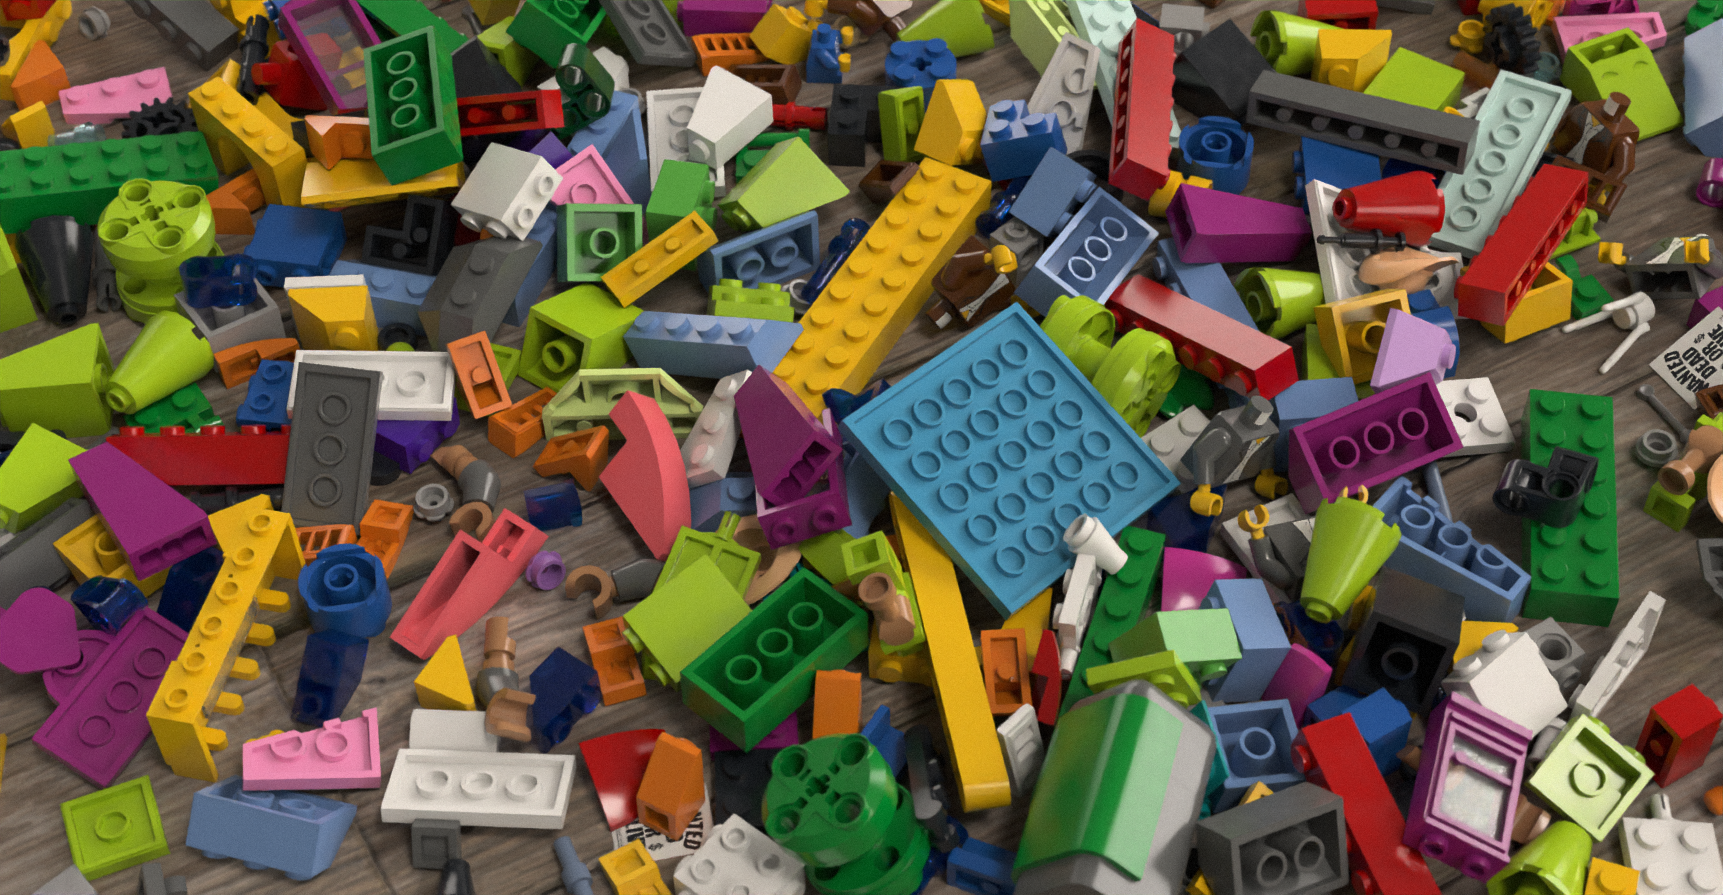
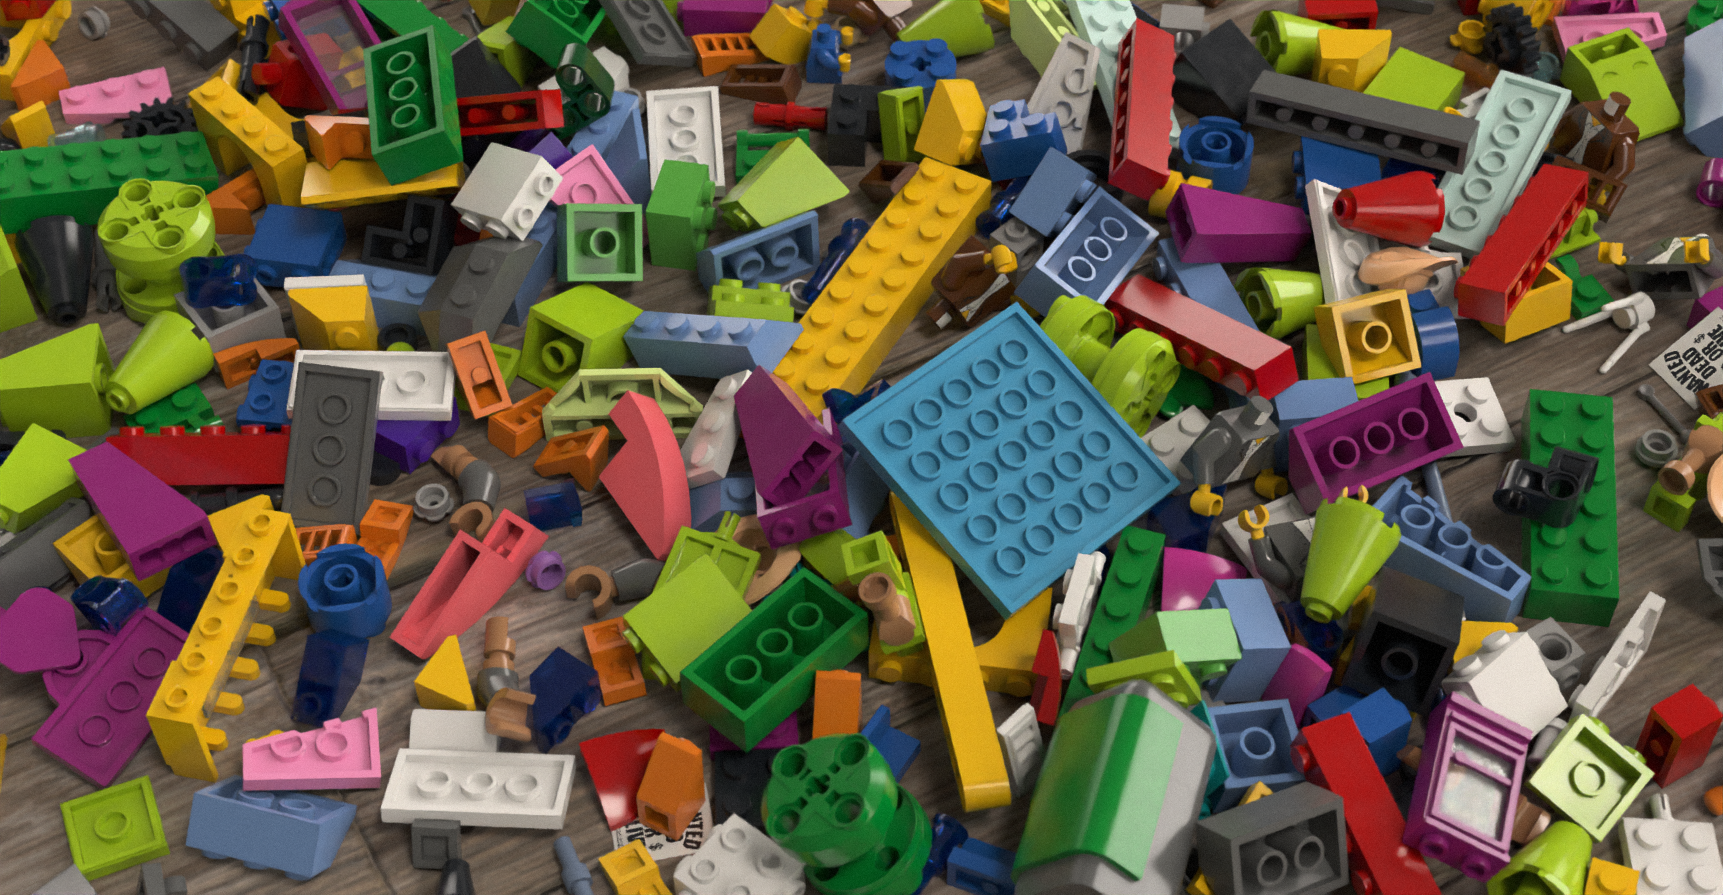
(659, 259): yellow plate -> none
(726, 117): white slope -> none
(928, 792): black plate -> none
(1005, 670): orange slope -> none
(1090, 537): white cone -> none
(1371, 241): black piece -> none
(1410, 350): lavender slope -> none

